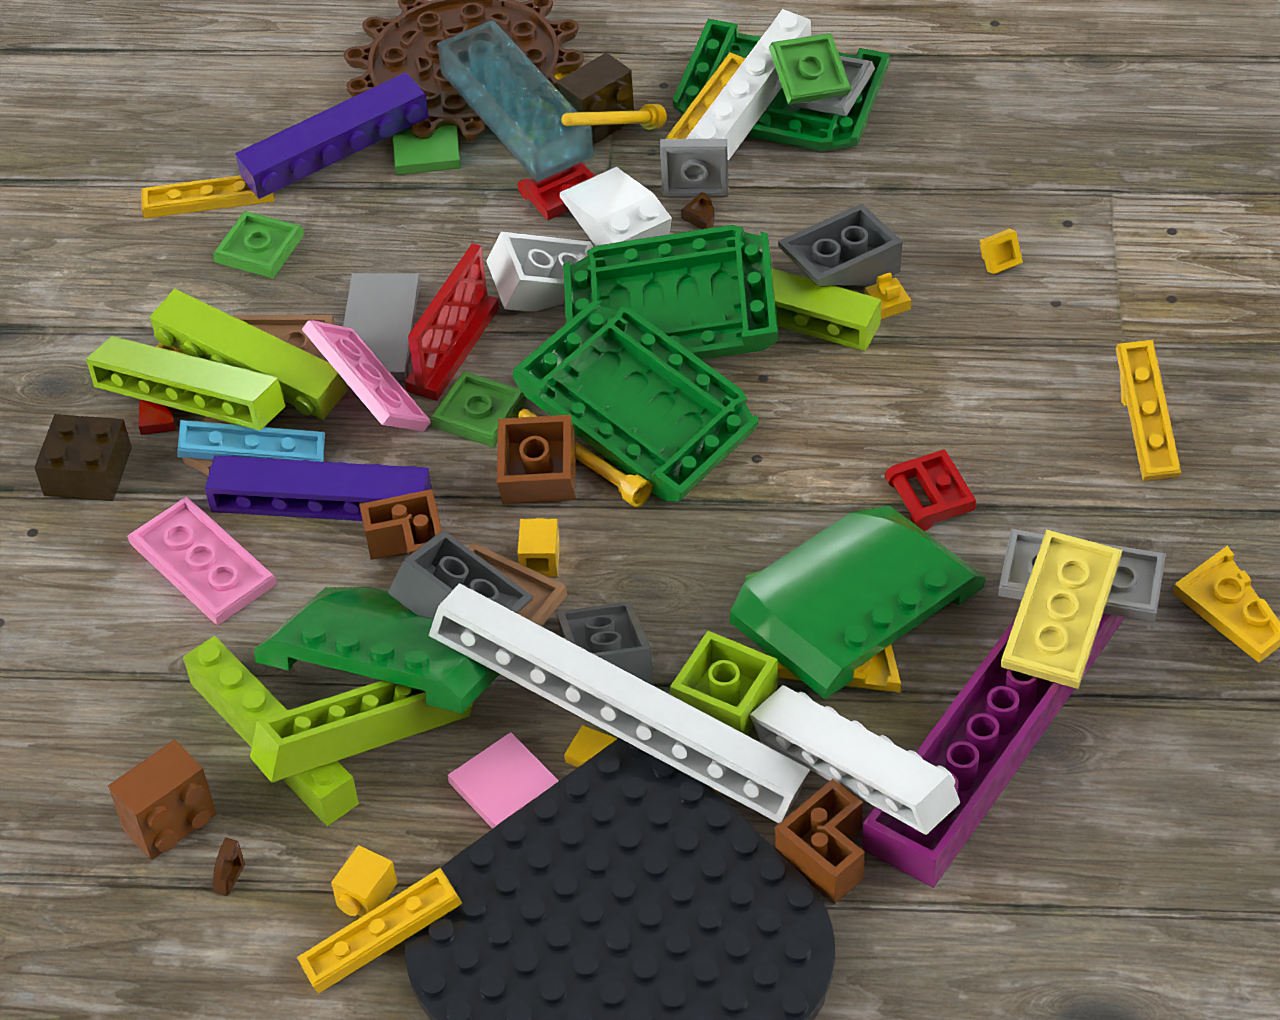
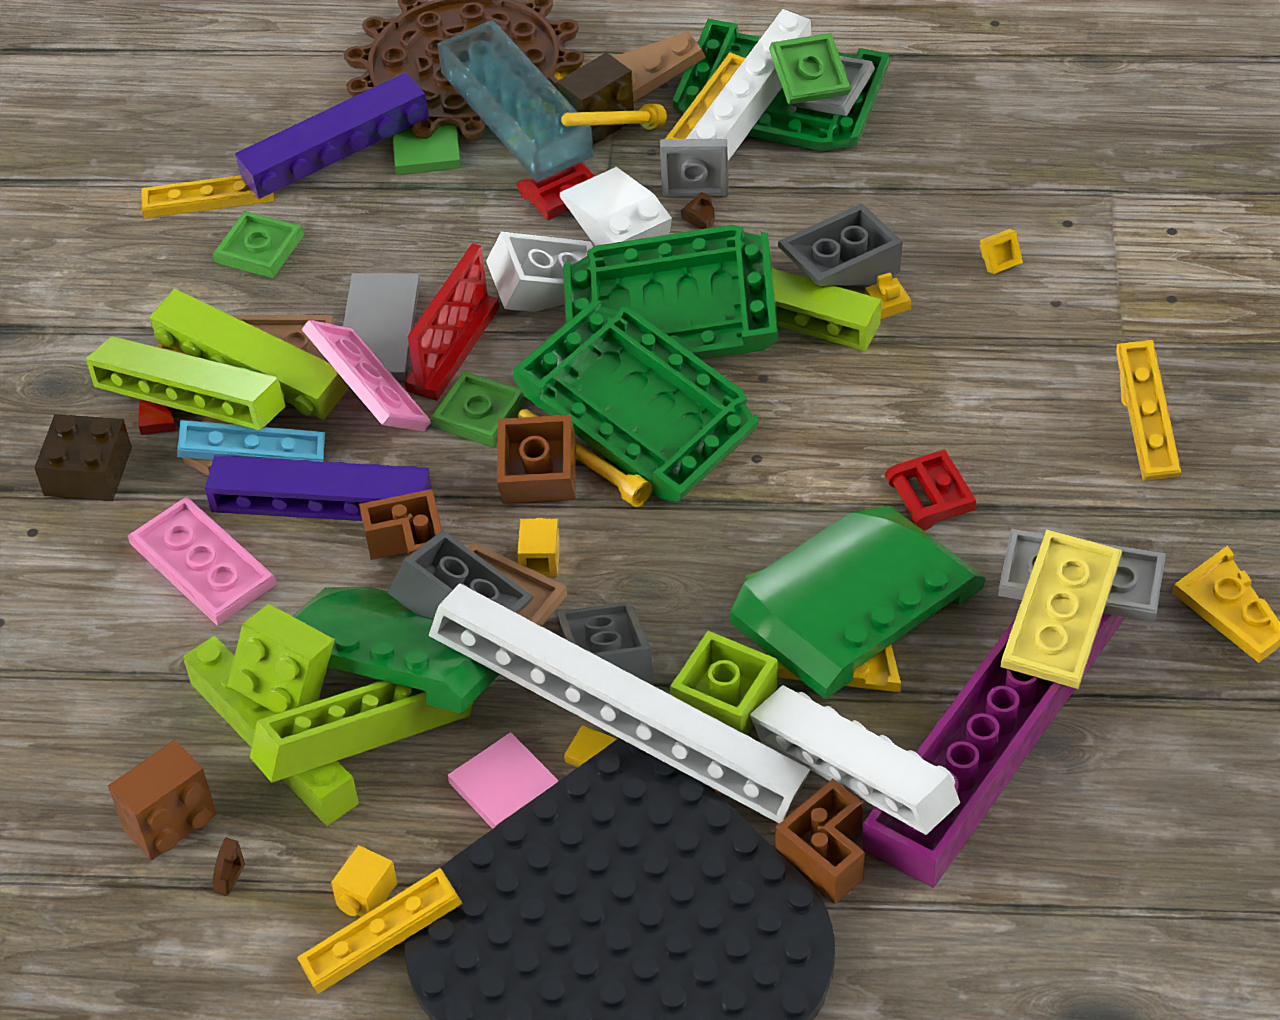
(280, 660): none -> lime brick
(660, 62): none -> medium nougat wing

